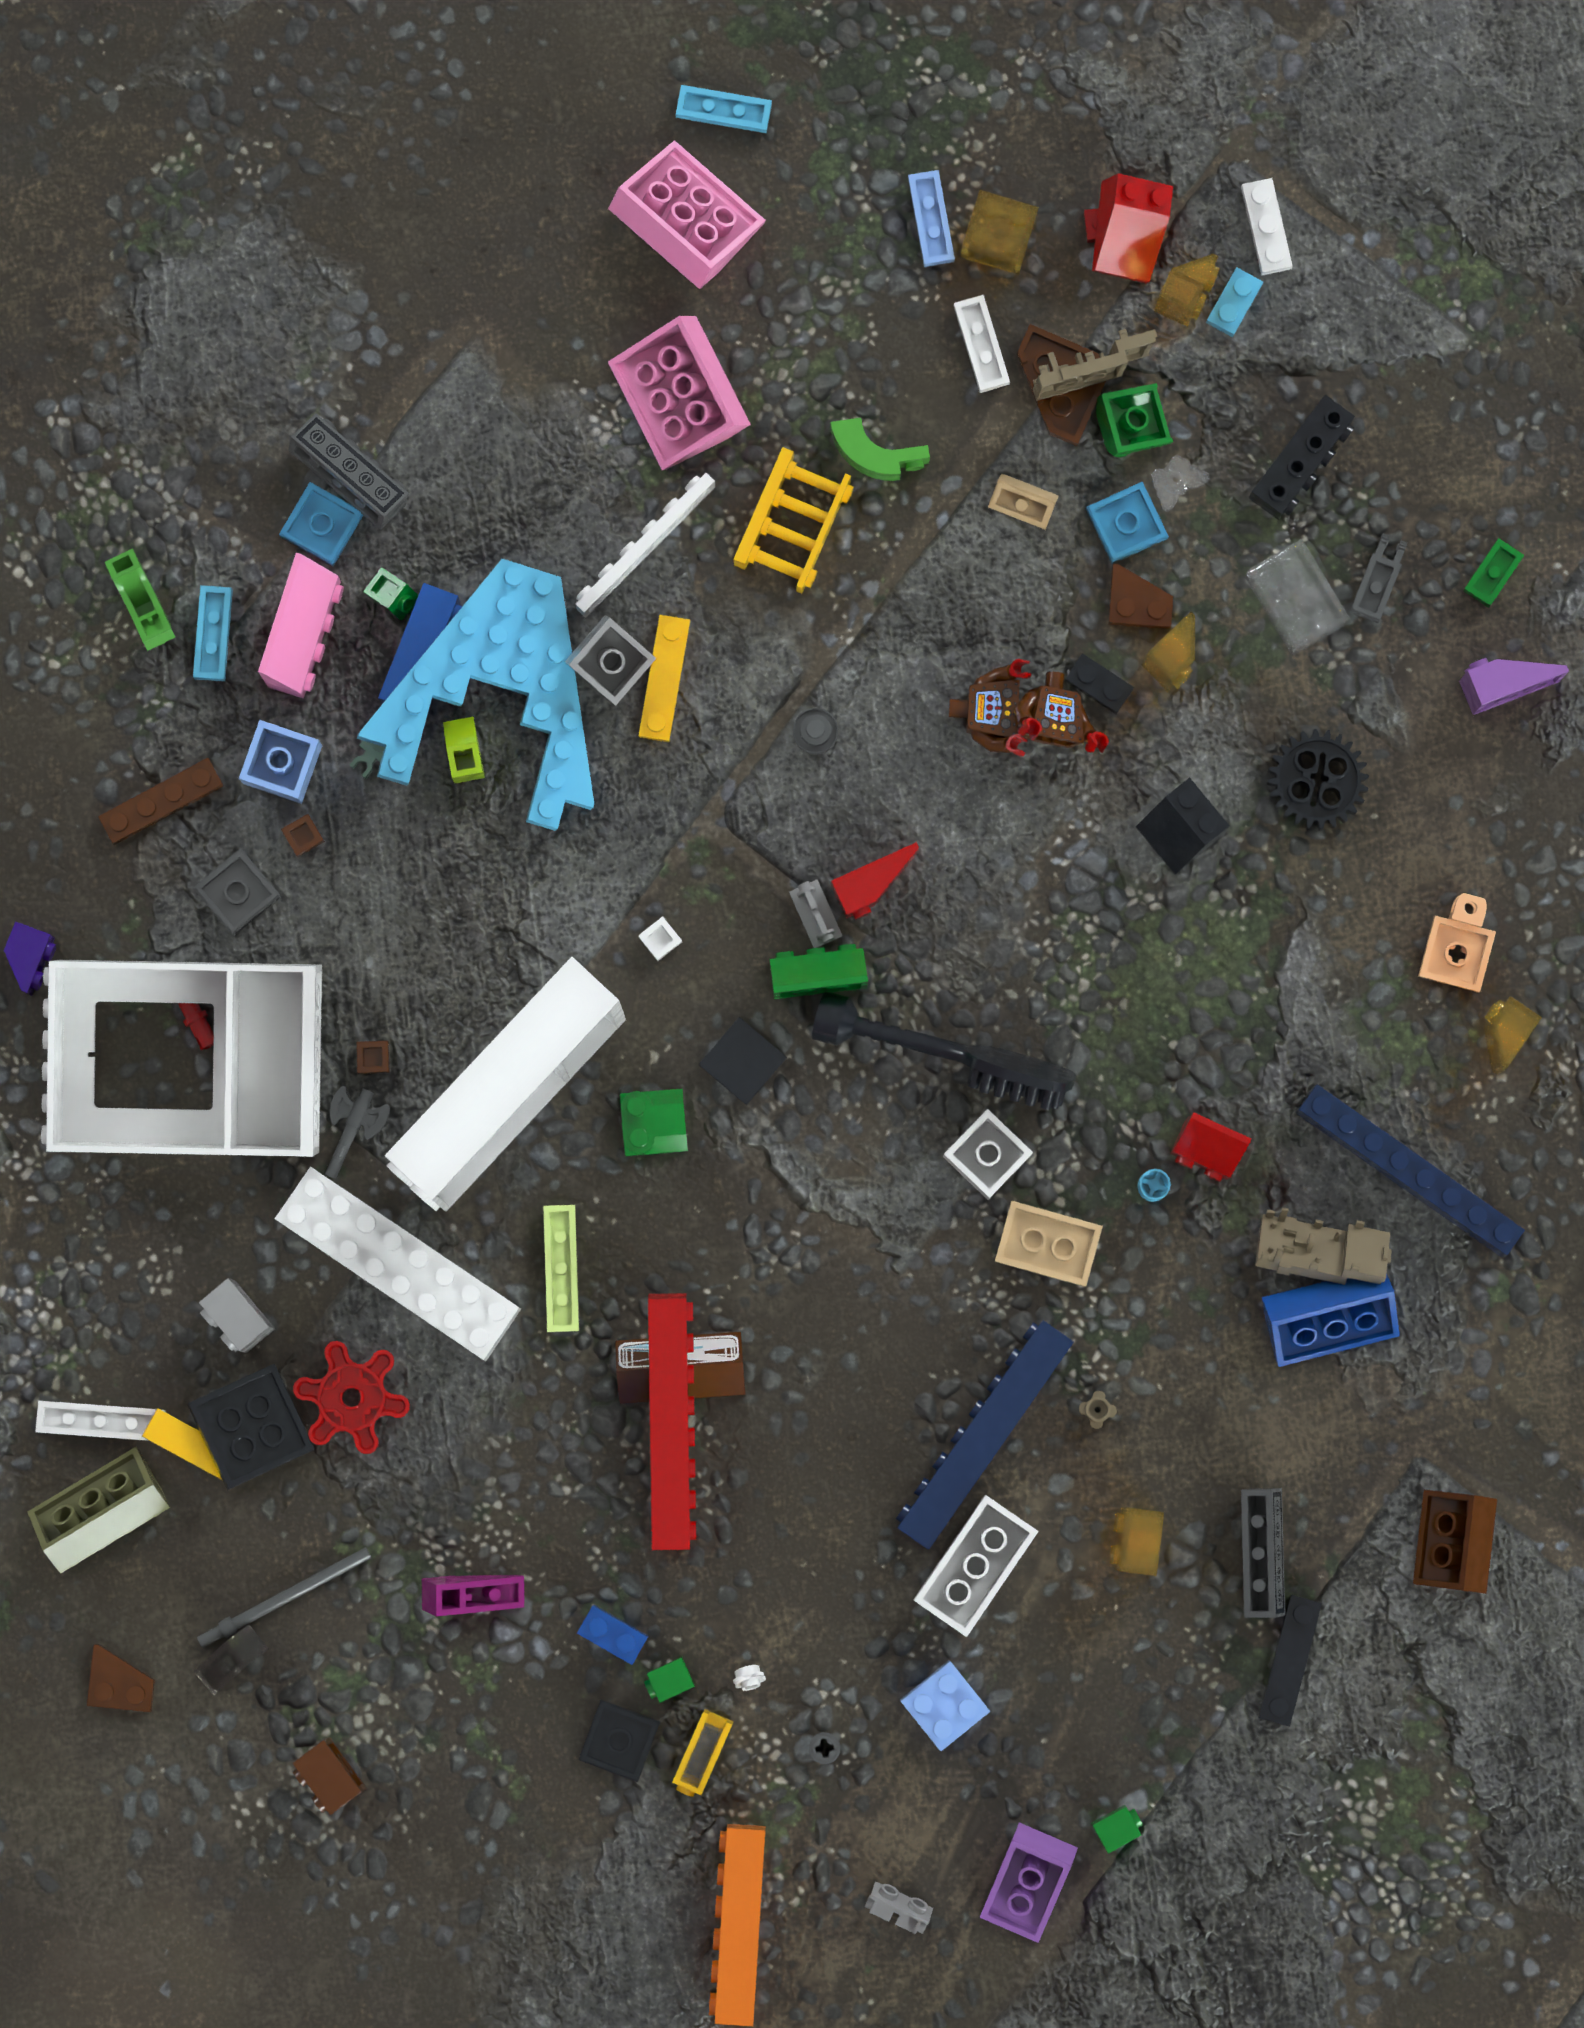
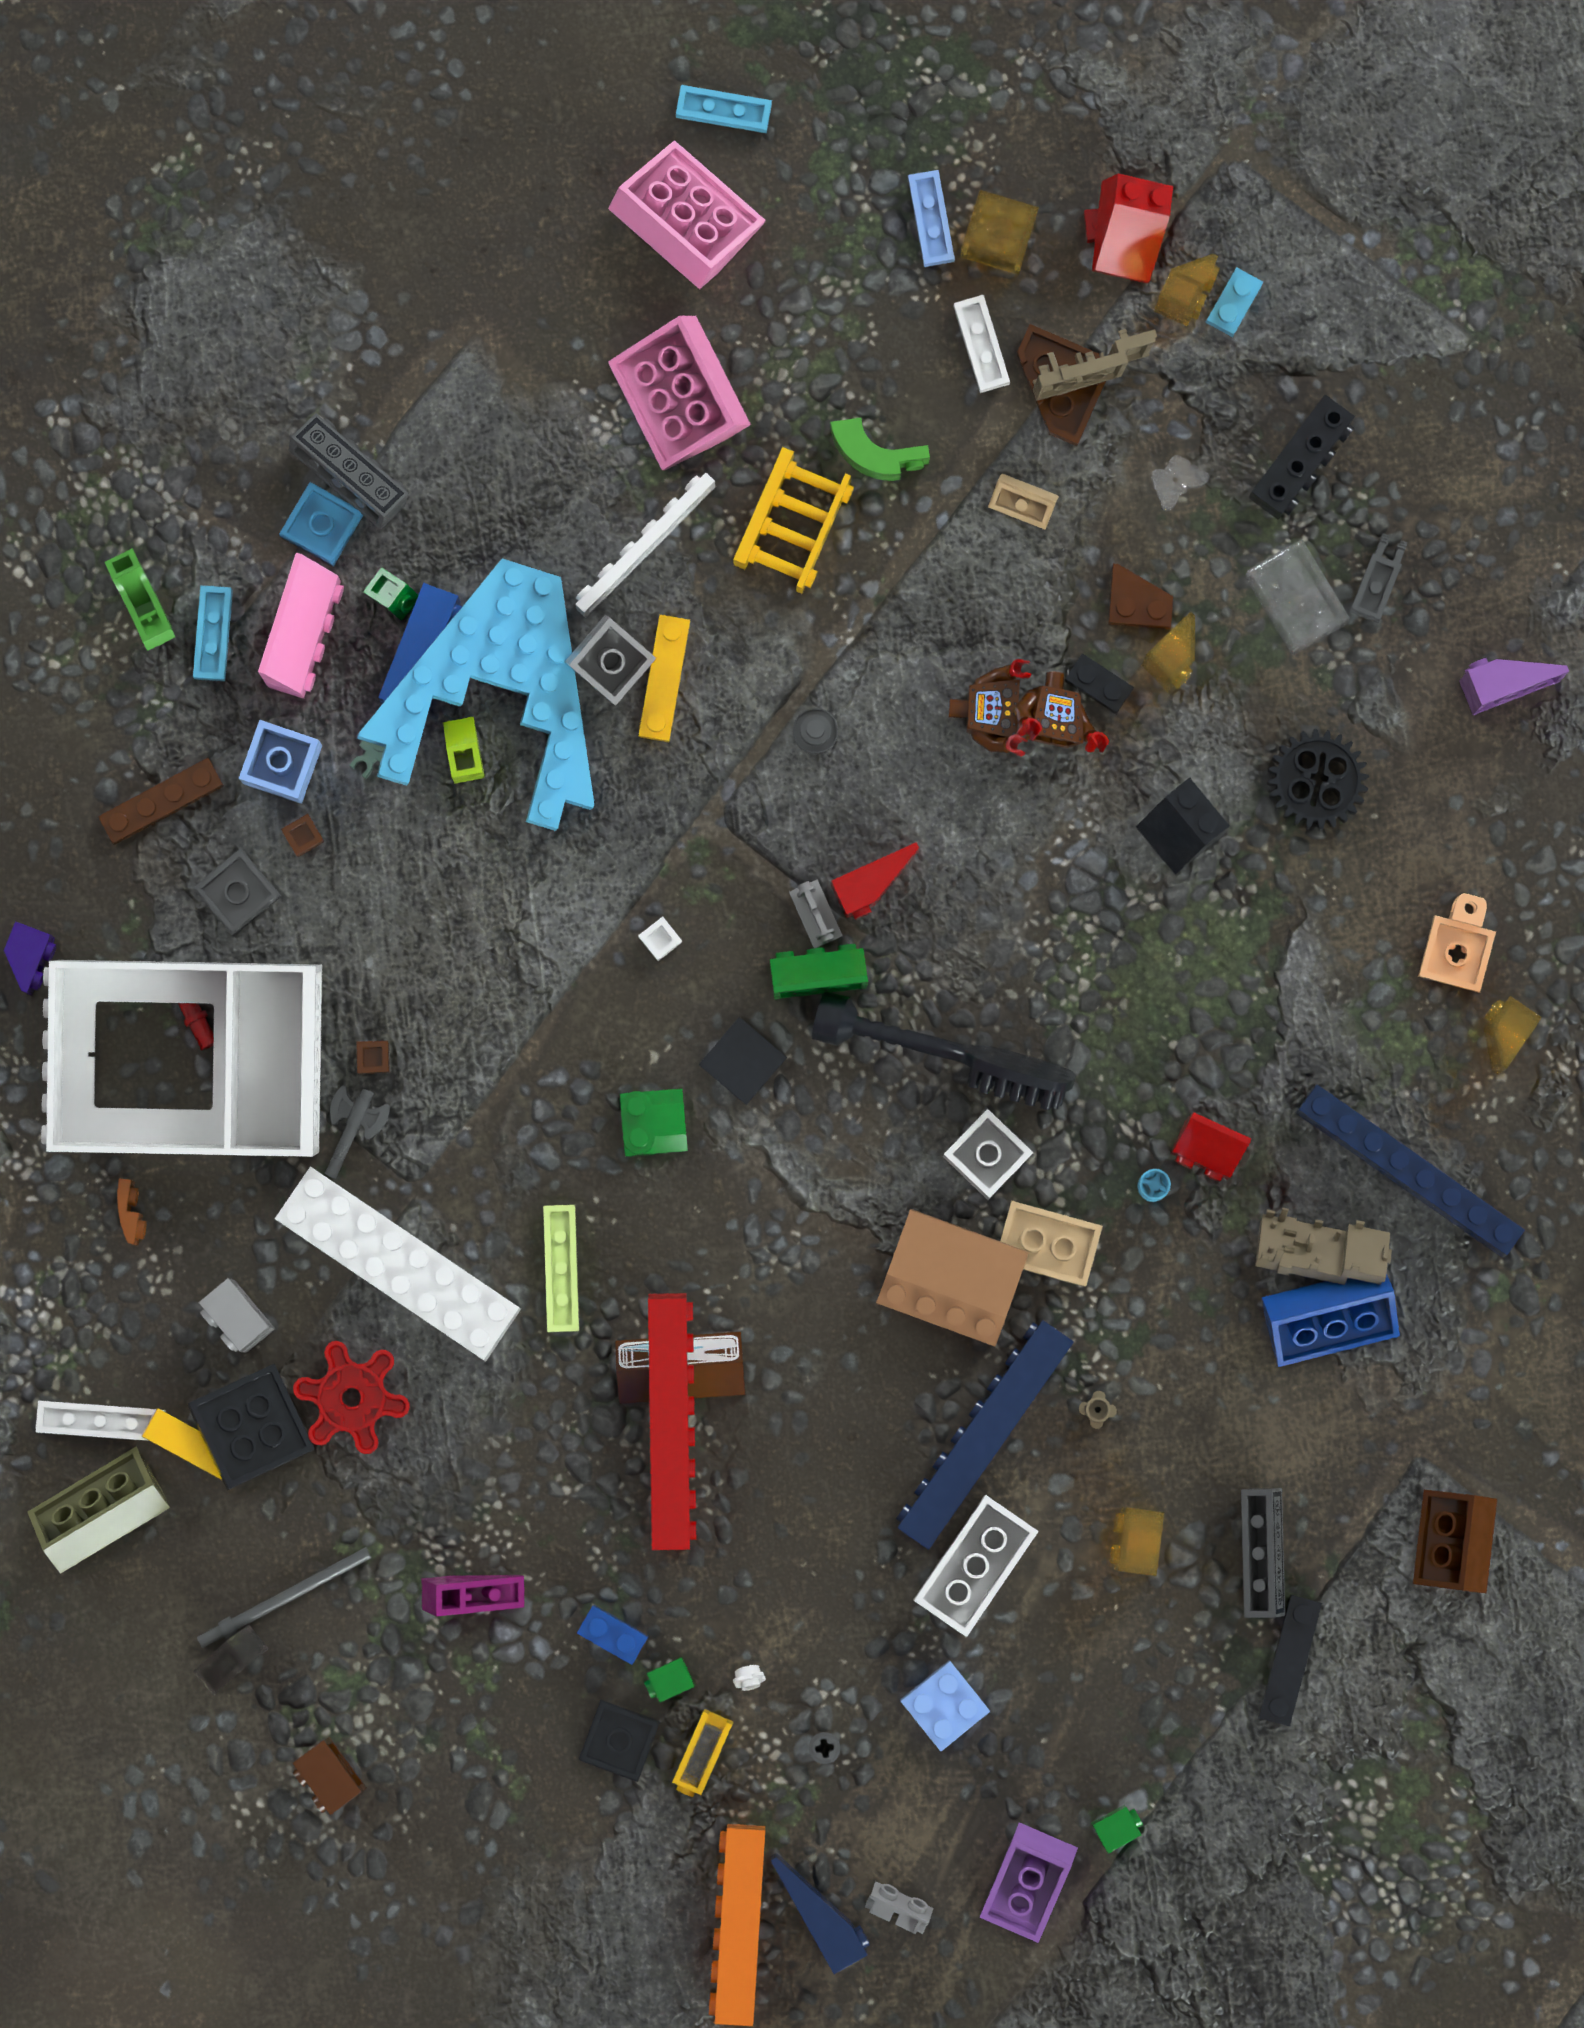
(118, 1684): reddish brown wing -> none
(131, 1222): none -> dark orange slope
(506, 1086): white panel -> none
(830, 1928): none -> dark blue slope
(952, 1277): none -> medium nougat slope
(1127, 522): dark azure tile -> none
(1132, 420): green slope -> none
(1266, 226): white plate -> none
(1493, 572): green plate -> none

